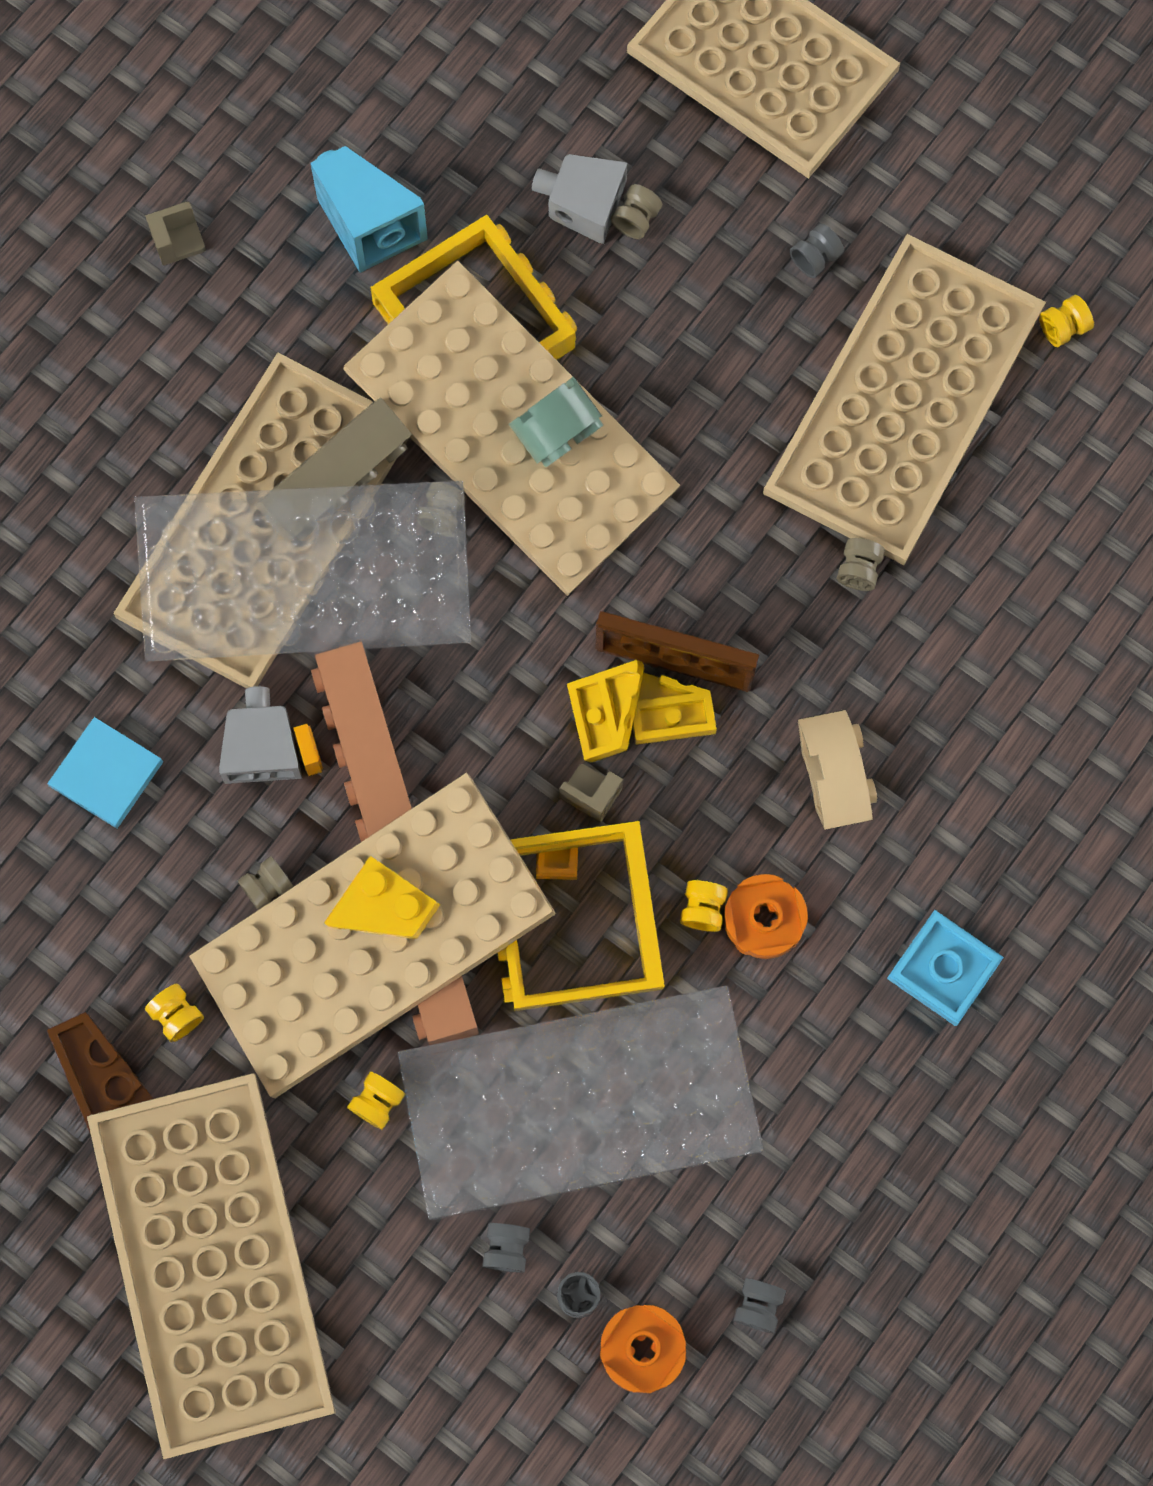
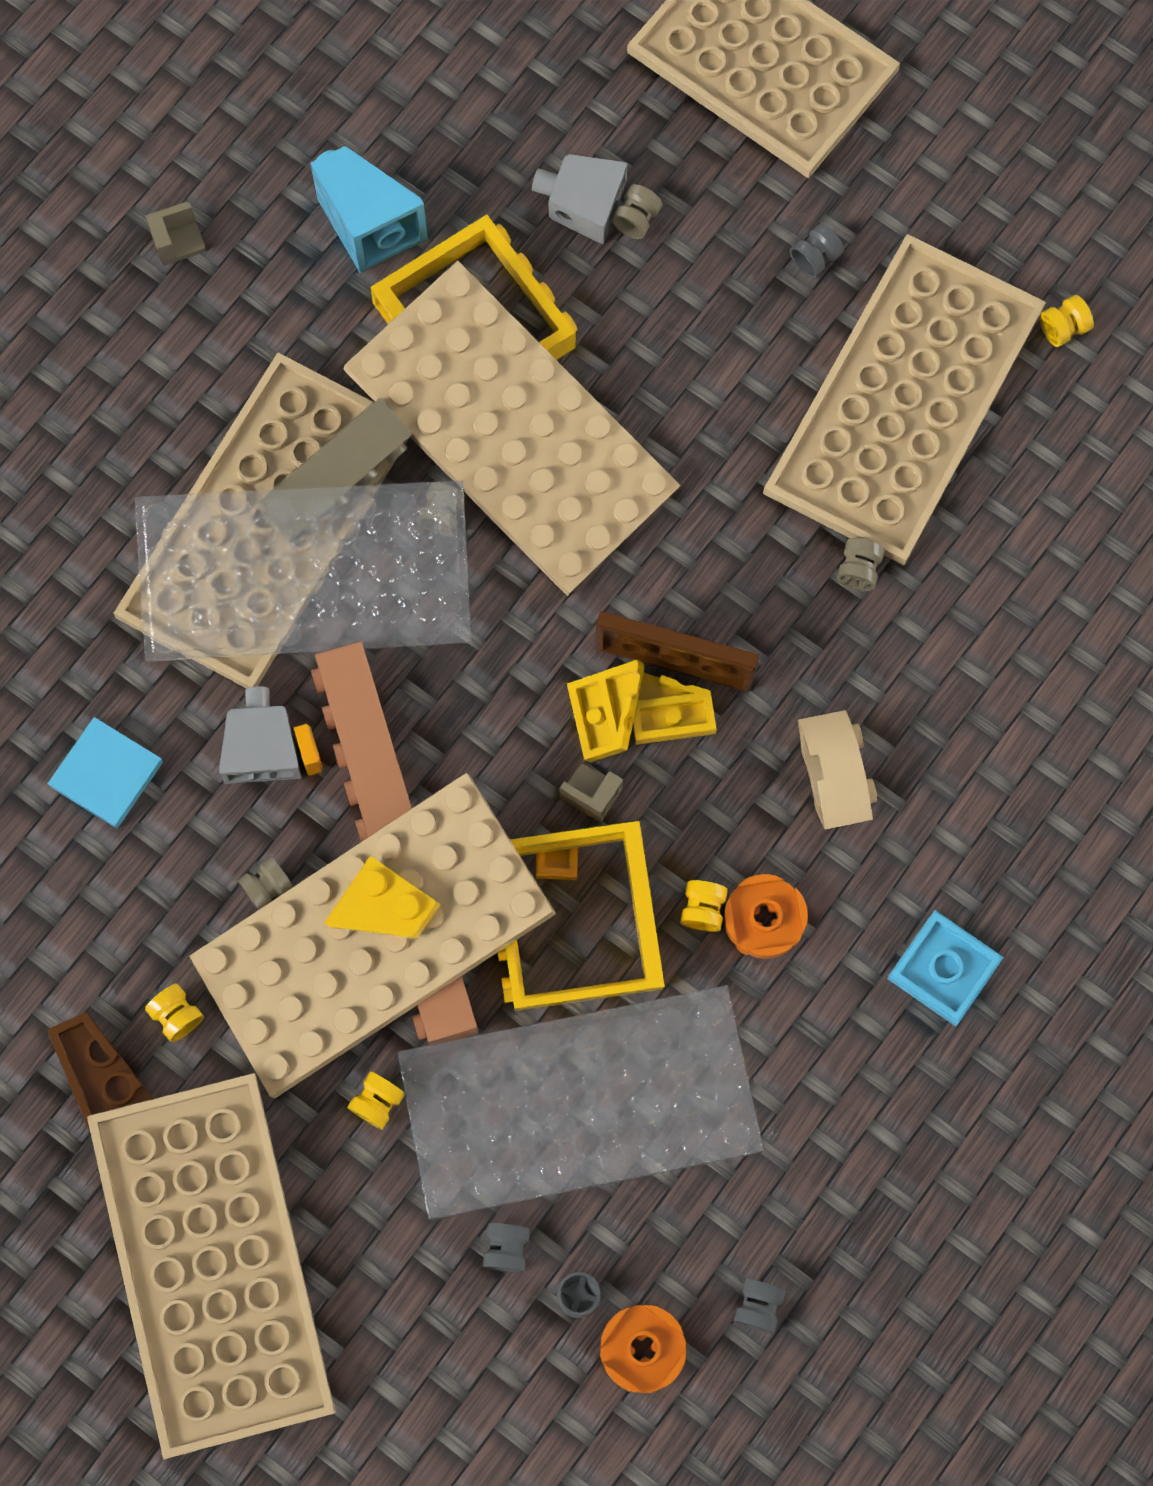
(555, 421): sand green brick -> none

